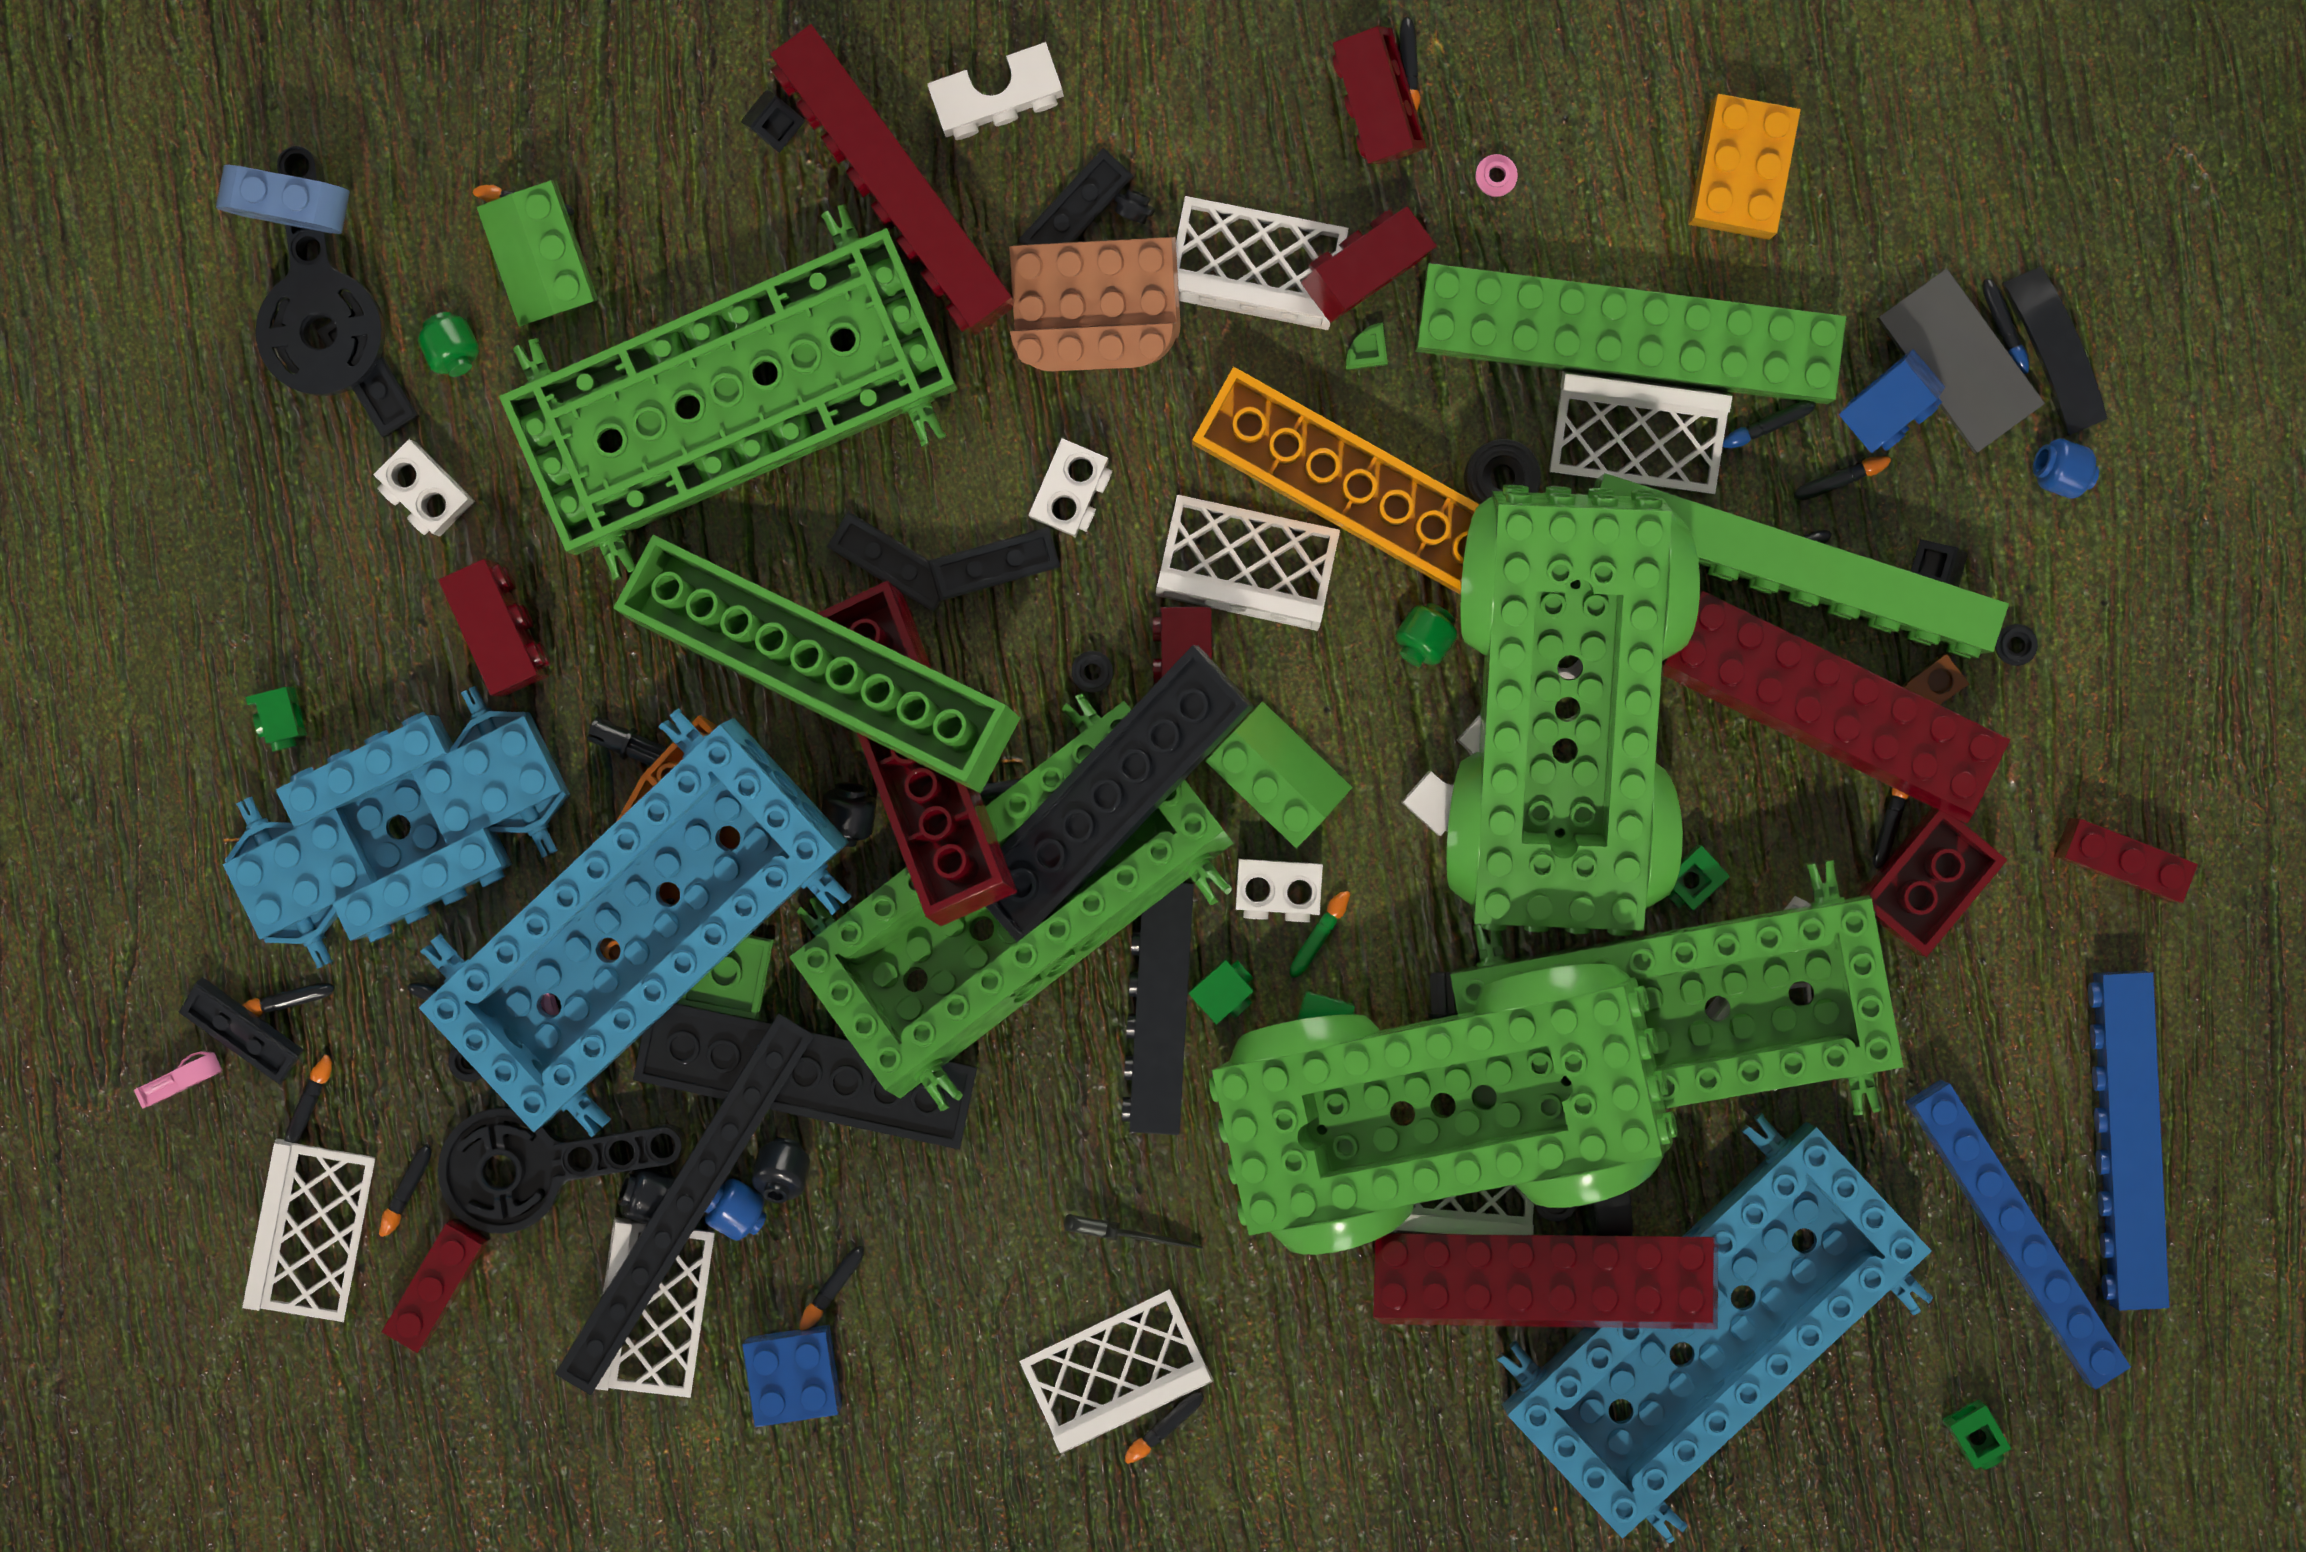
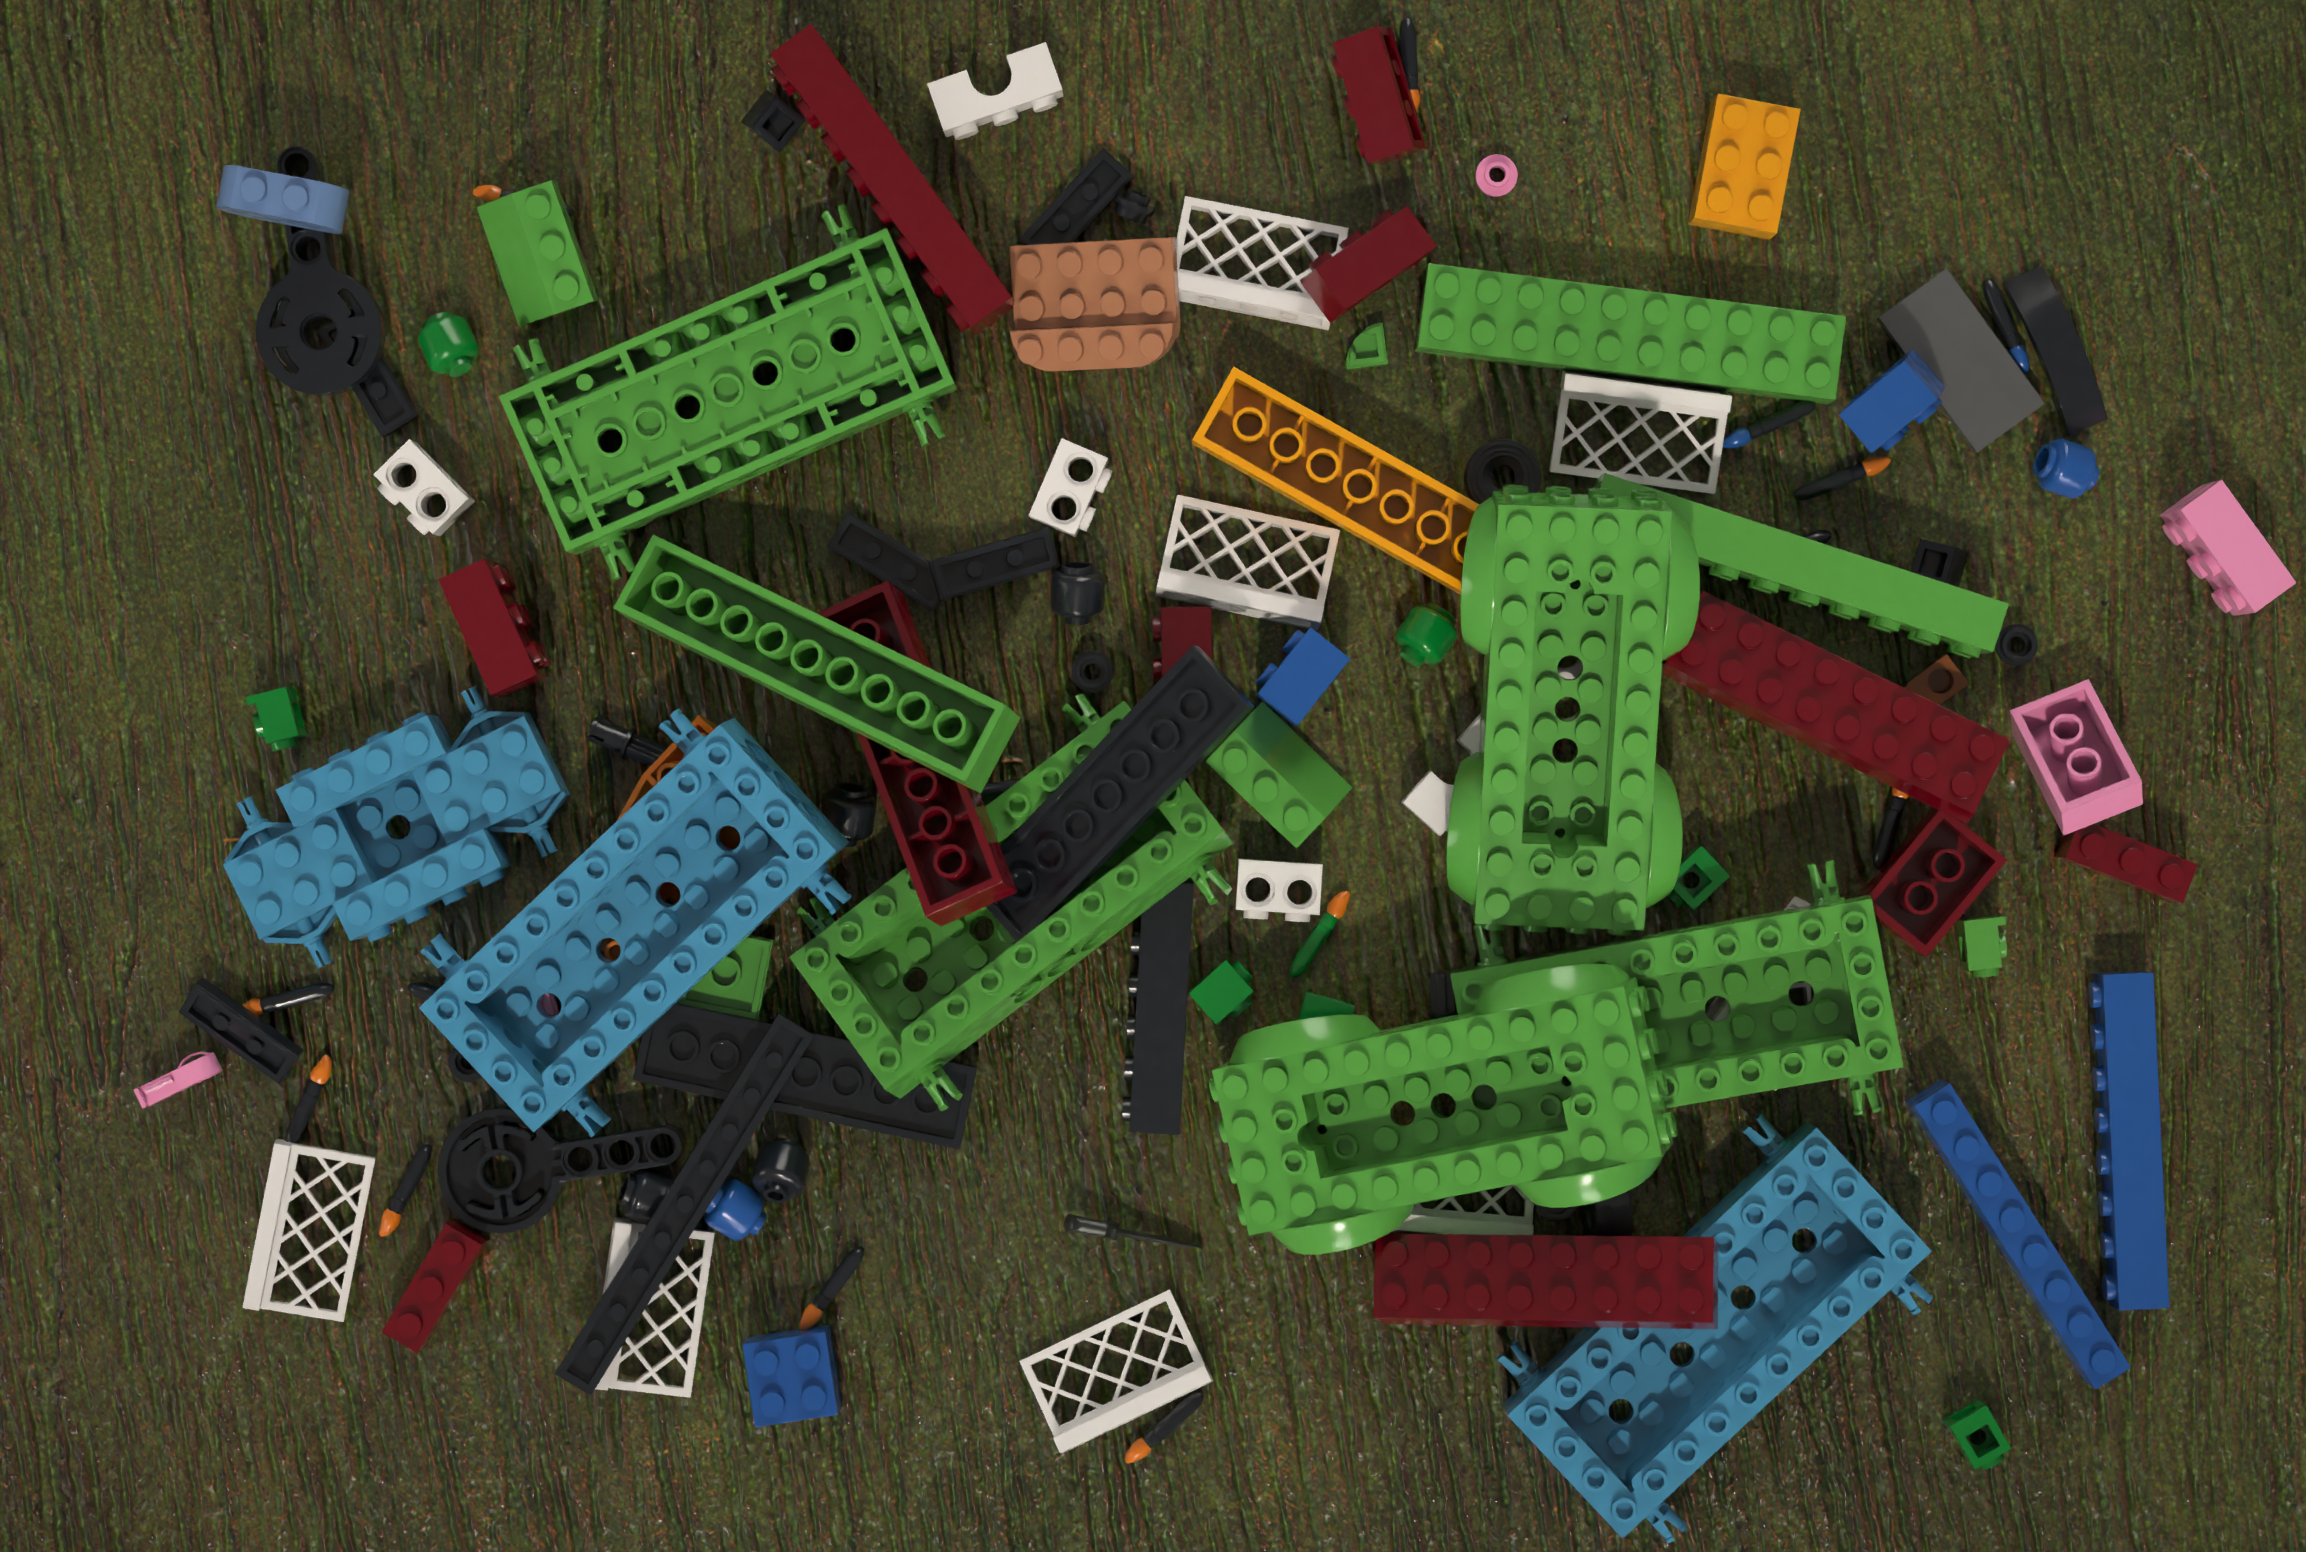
(1077, 592): none -> black head
(1301, 676): none -> blue brick
(1981, 944): none -> bright green brick
(2076, 757): none -> bright pink brick
(2226, 549): none -> bright pink brick

